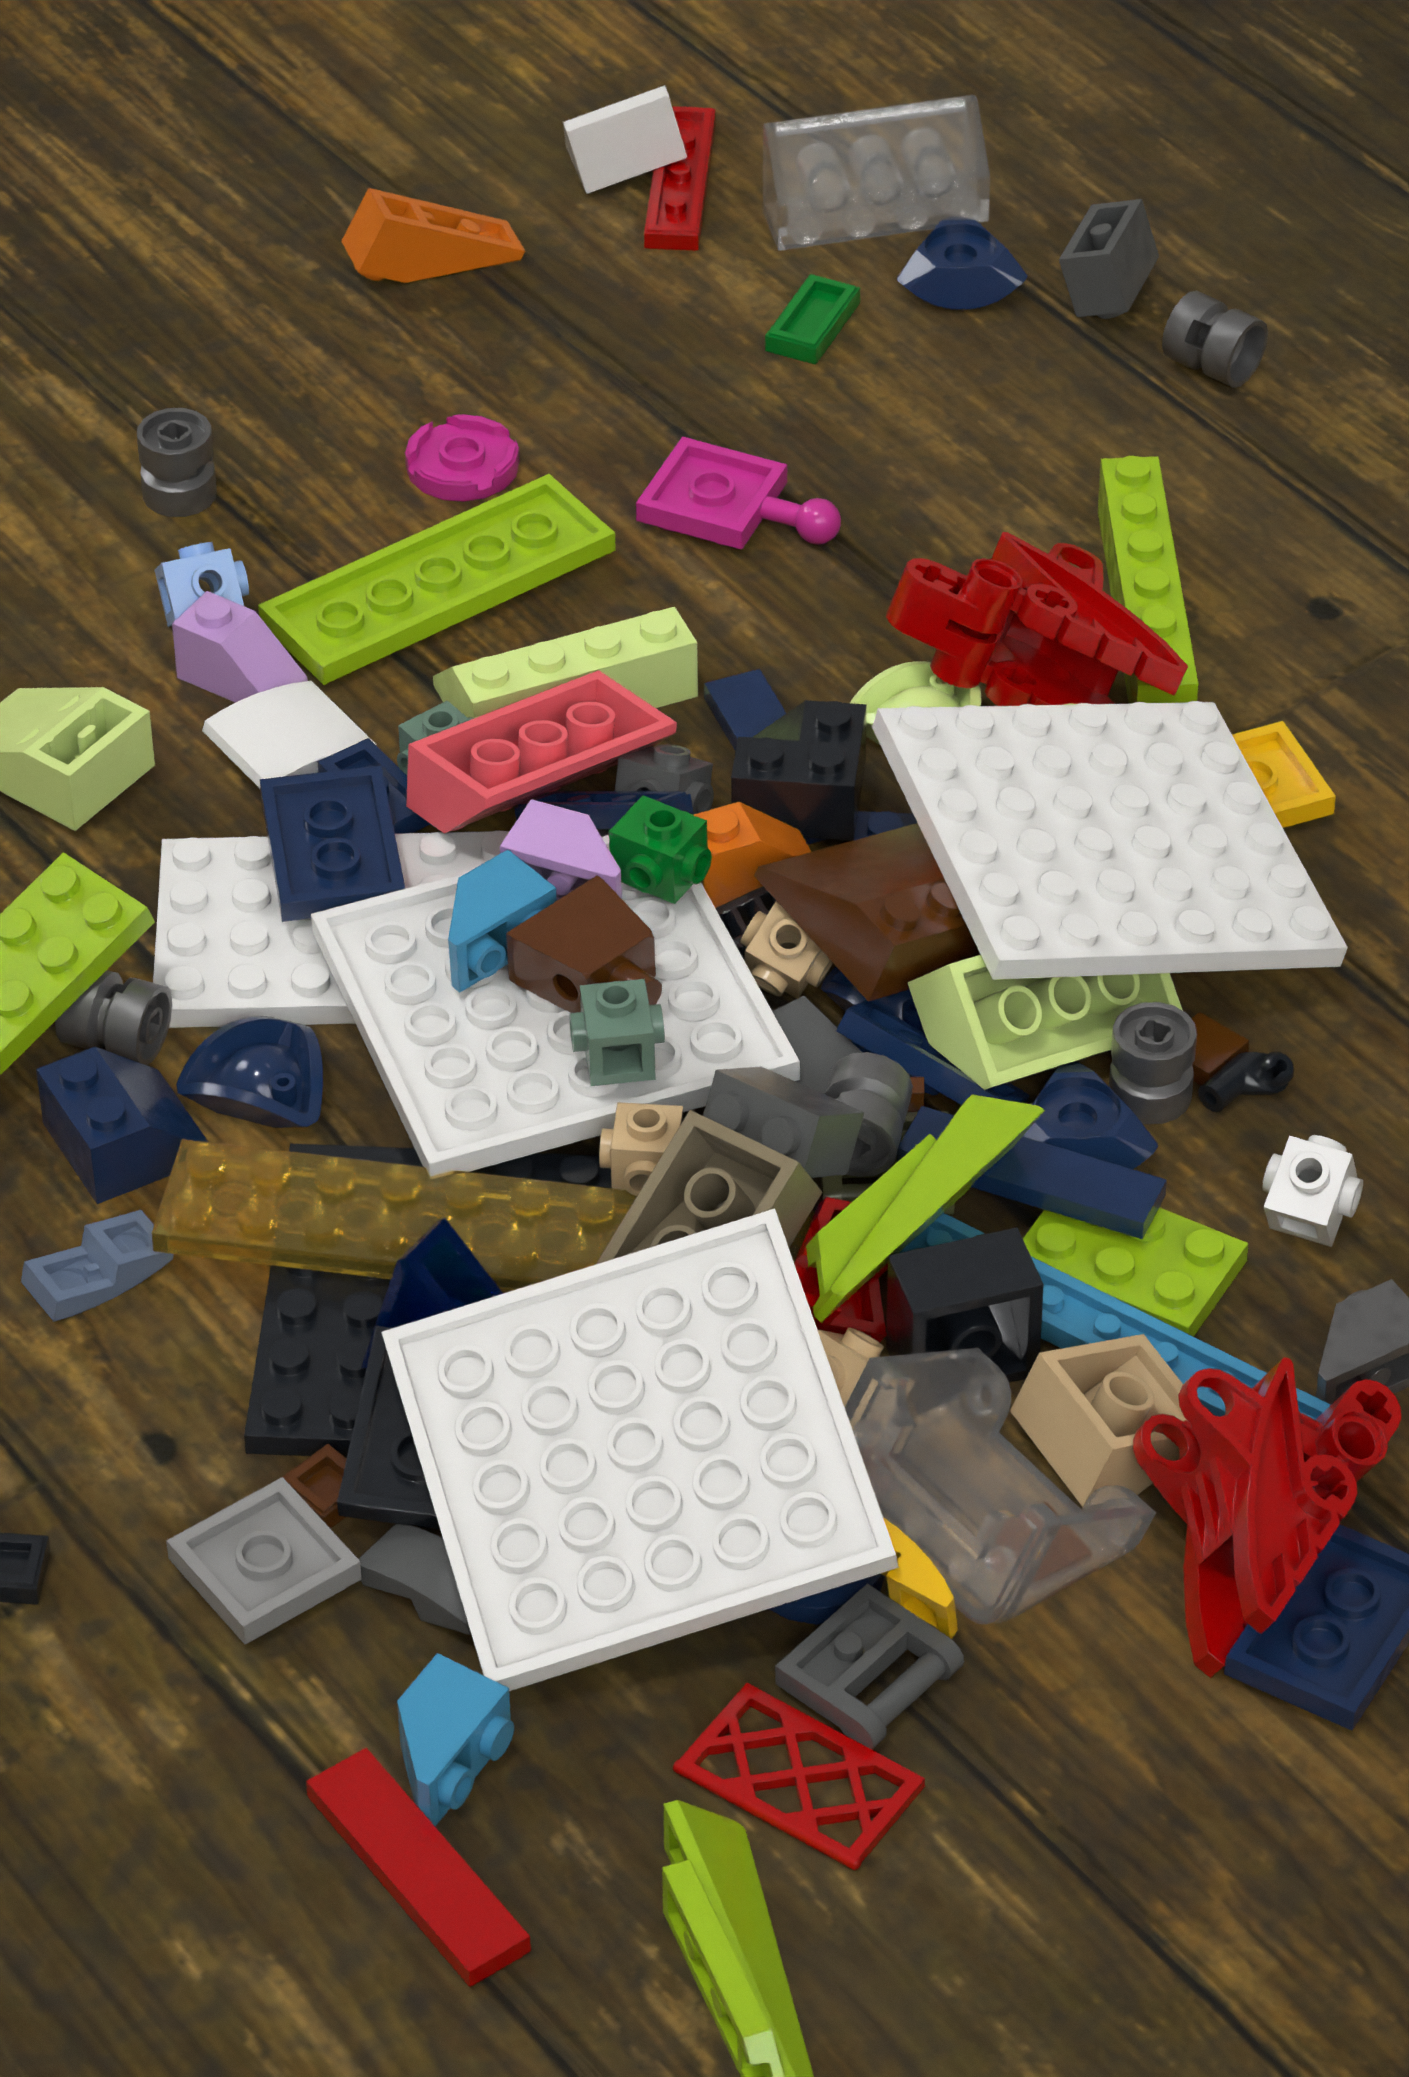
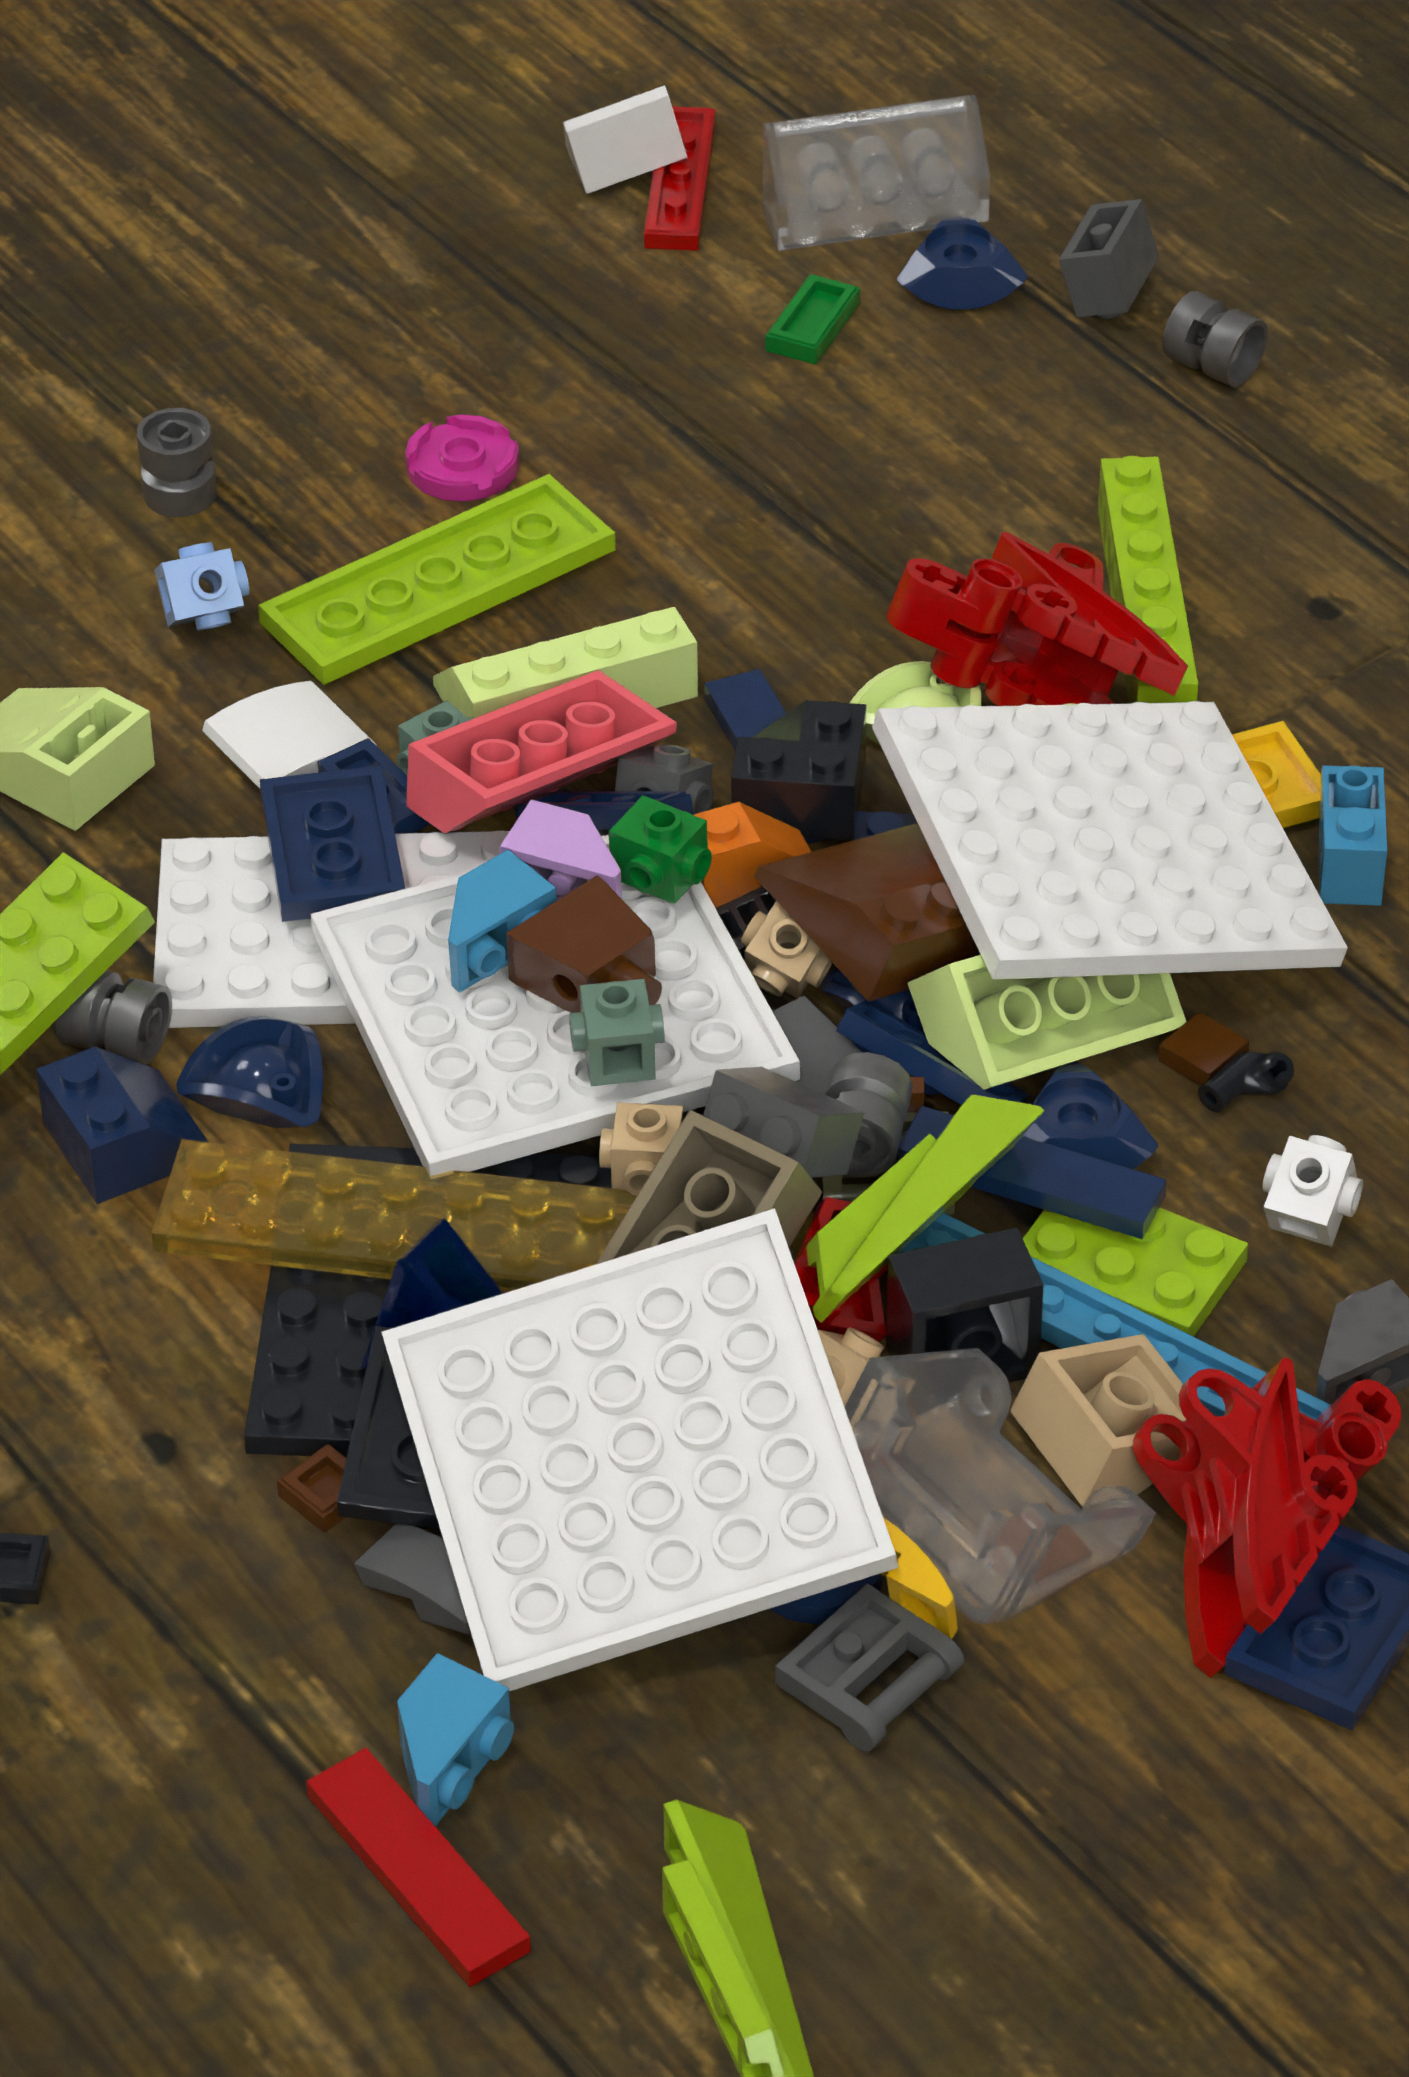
(108, 1263): sand blue slope -> none
(230, 650): lavender slope -> none
(264, 1560): light grey plate -> none
(424, 240): orange slope -> none
(726, 496): dark pink plate -> none
(795, 1728): red window -> none
(1153, 1061): flat silver wheel -> none
(1352, 835): none -> dark azure slope

